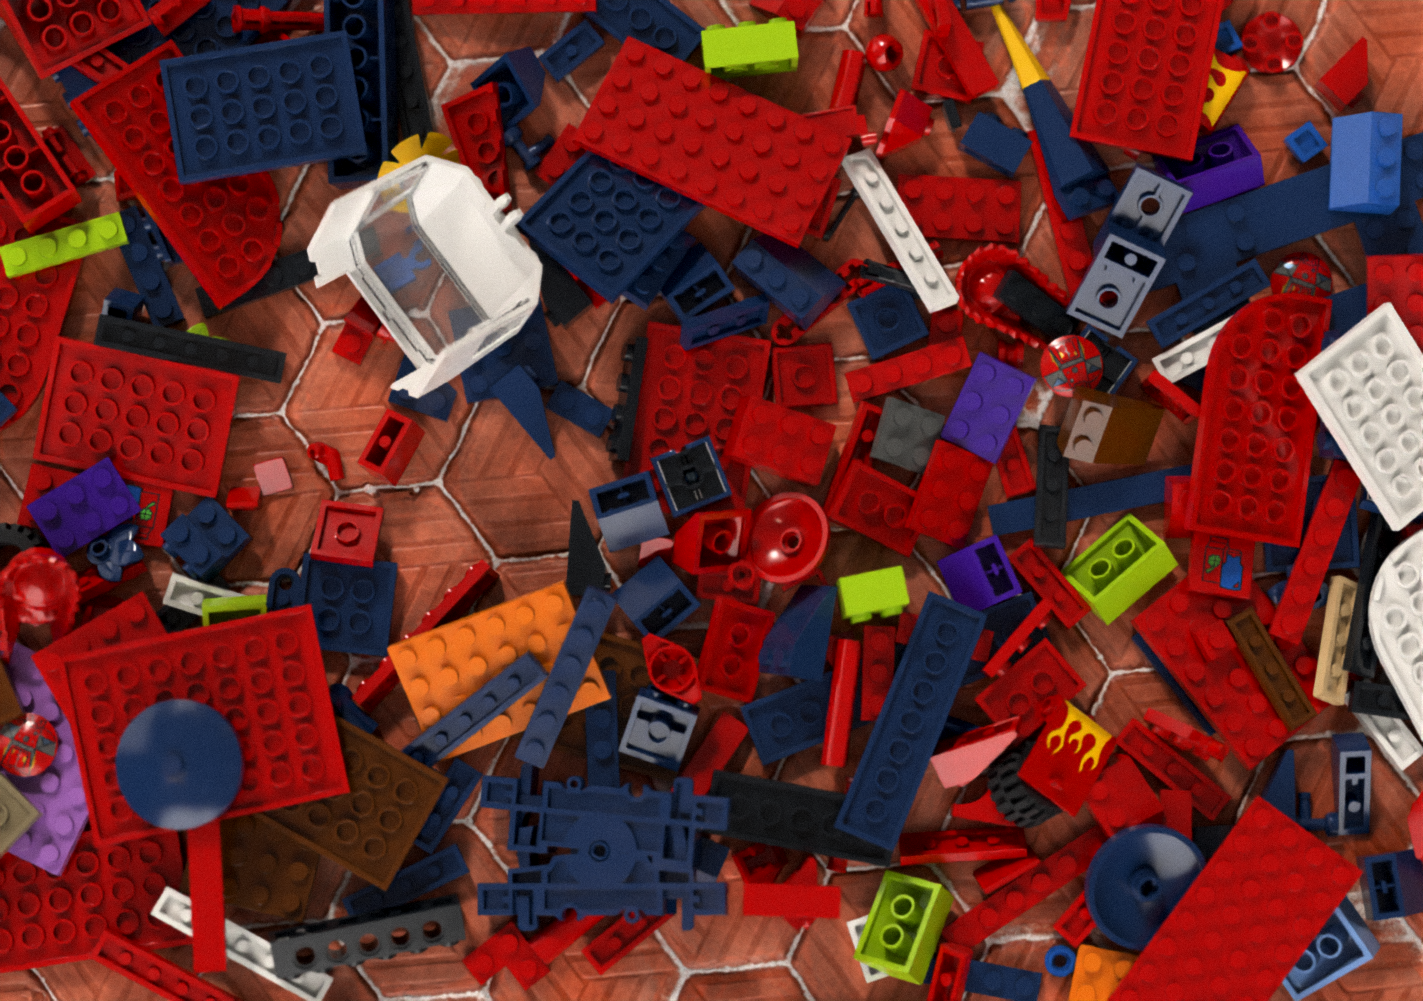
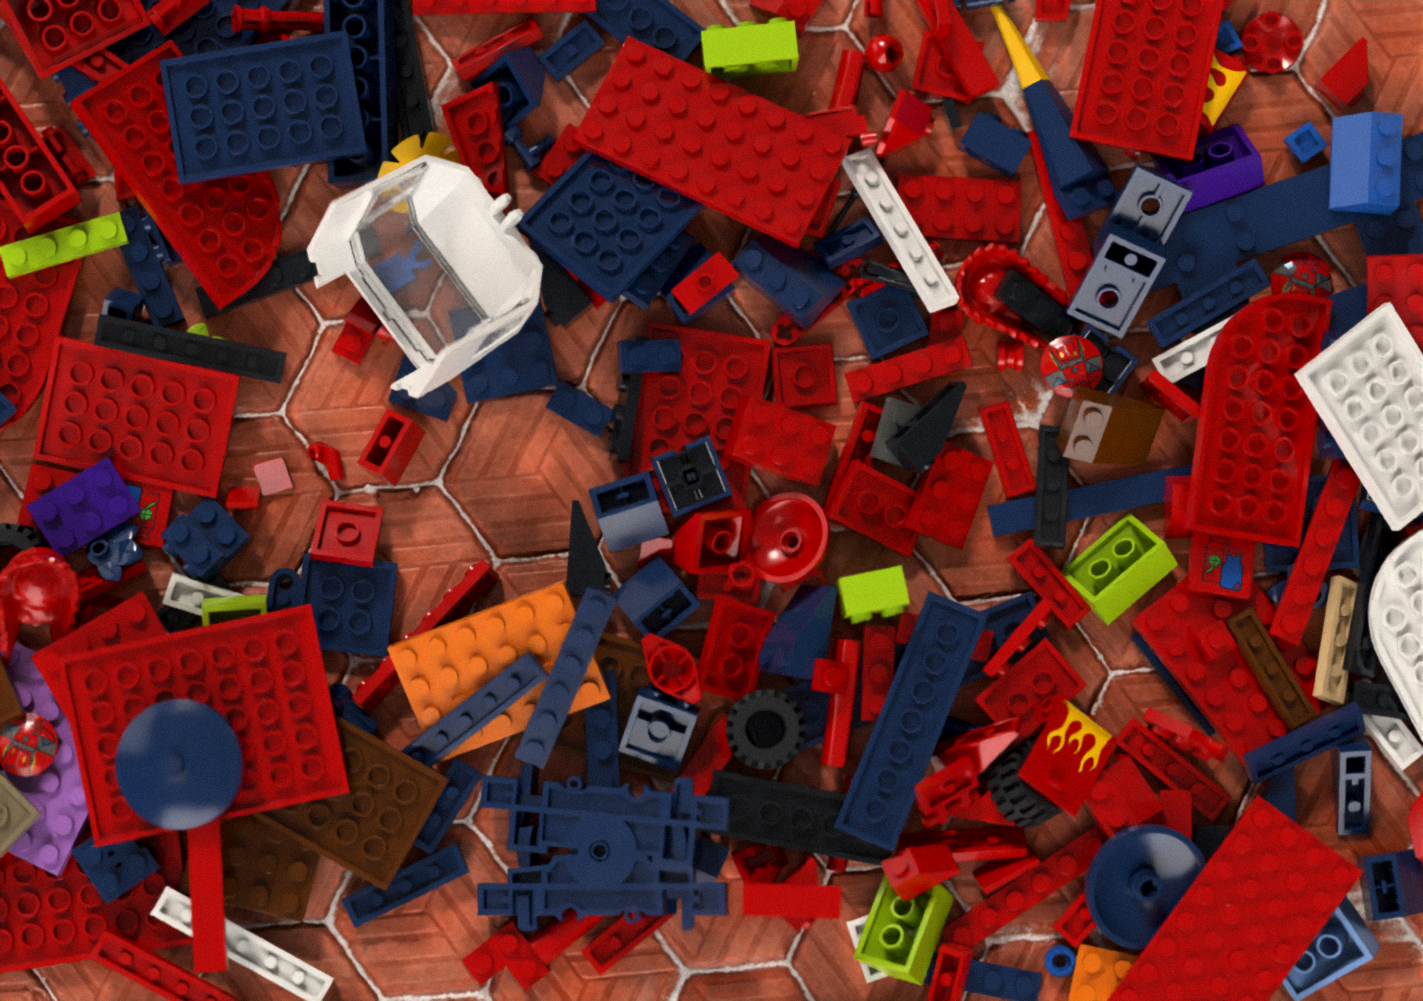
(112, 881): none -> dark blue piece
(351, 928): black brick -> none
(473, 62): none -> red plate
(523, 399): dark blue slope -> none
(649, 356): none -> dark blue plate
(704, 283): none -> red plate
(724, 322): dark blue plate -> none
(793, 729): none -> black tyre
(829, 676): none -> red plate
(848, 243): none -> dark blue plate
(919, 869): none -> red slope
(926, 431): none -> black slope
(947, 792): none -> red plate
(980, 574): dark purple slope -> none
(988, 407): dark purple plate -> none
(1304, 743): none -> dark blue plate
(1328, 824): dark blue piece -> none

